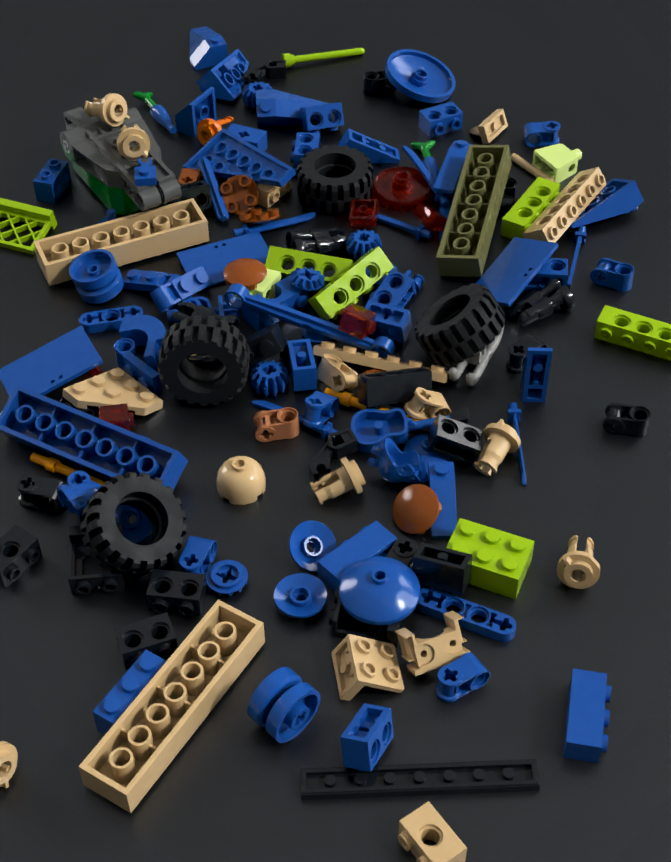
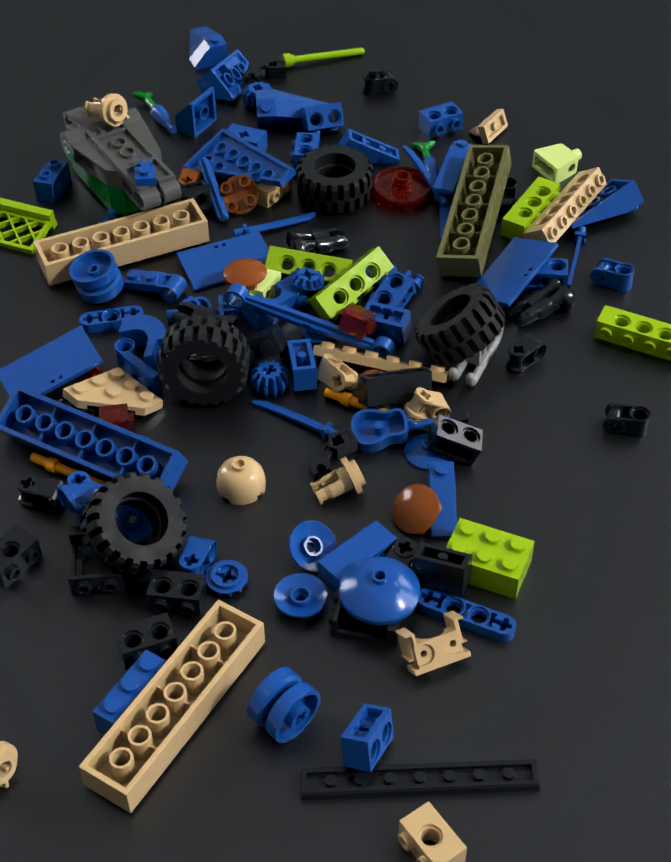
(130, 134): tan piece -> none
(180, 289): blue plate -> none
(209, 128): orange piece -> none
(257, 217): dark orange dish -> none
(278, 423): nougat piece -> none
(319, 409): blue piece -> none
(361, 243): blue gear -> none
(364, 213): clear red piece -> none
(365, 663): tan bracket -> none
(398, 465): blue helmet -> none
(419, 231): blue sword -> none
(420, 76): blue dish -> none
(430, 217): clear red piece -> none
(461, 678): blue piece -> none
(499, 441): tan piece -> none
(514, 417): blue sword -> none
(529, 167): tan bar -> none
(535, 374): blue slope -> none
(542, 133): blue piece -> none
(578, 568): tan piece -> none
(587, 716): blue brick -> none

